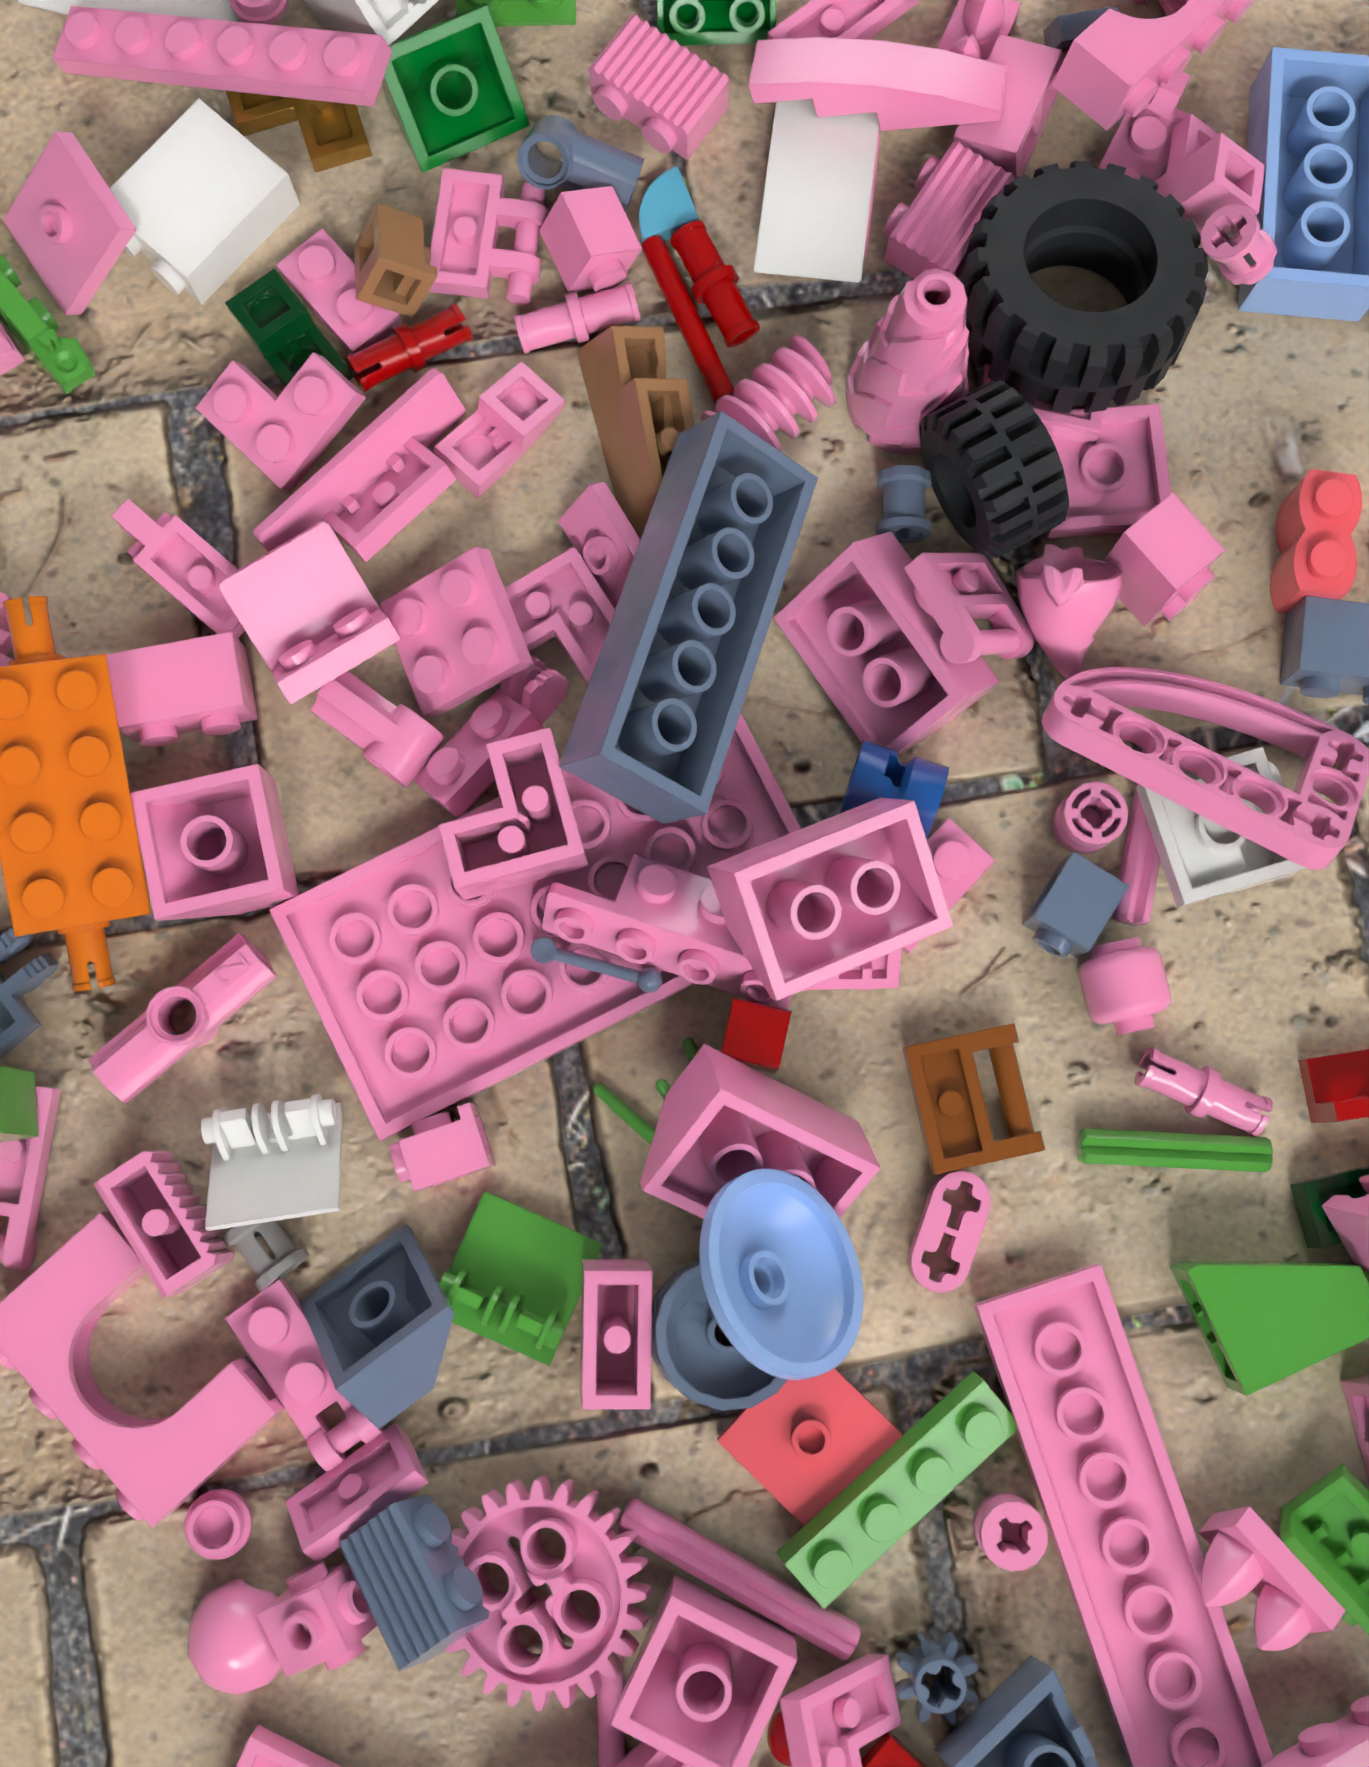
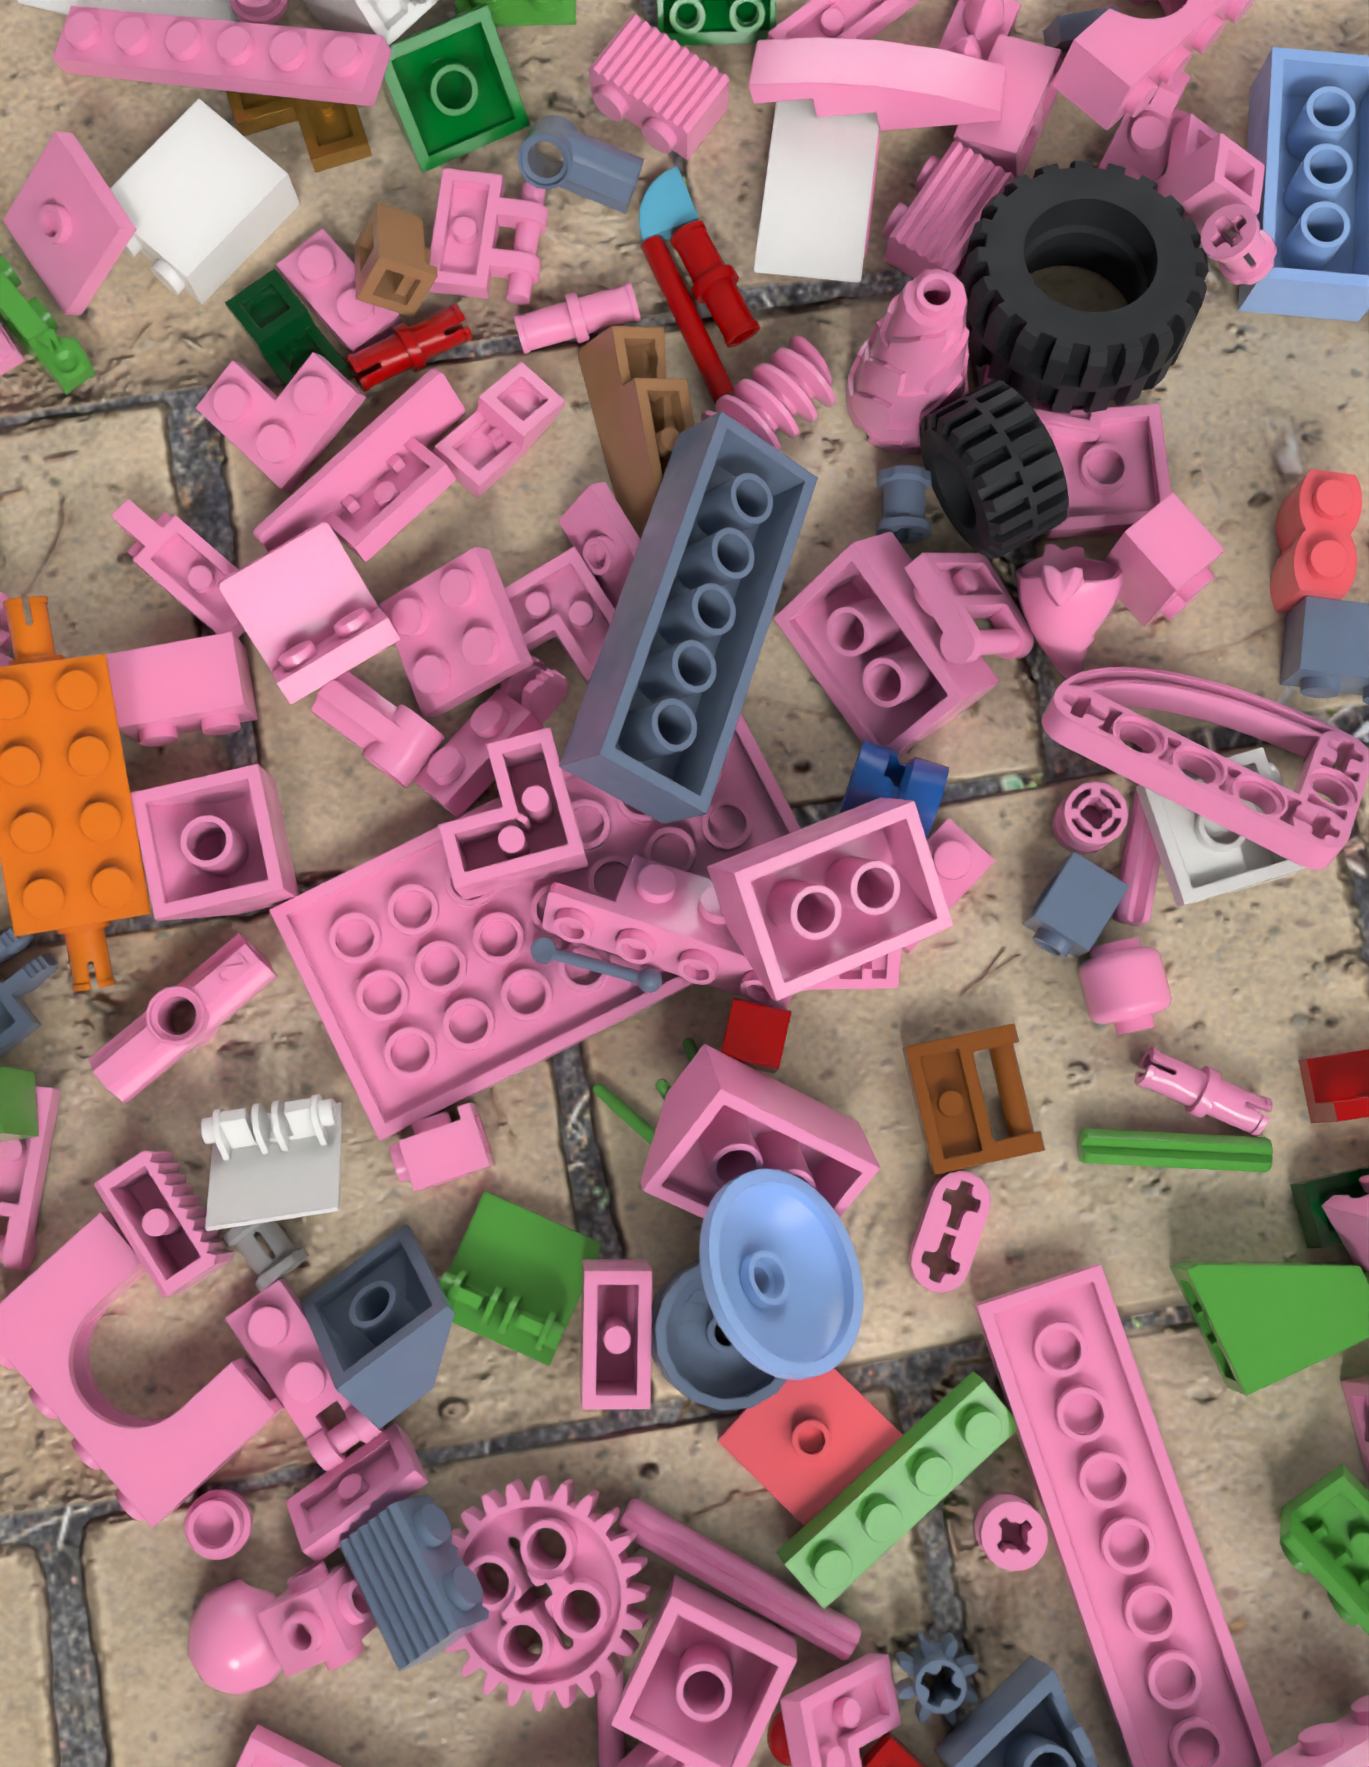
(590, 239): bright pink brick -> none
(1252, 1558): bright pink tile -> none

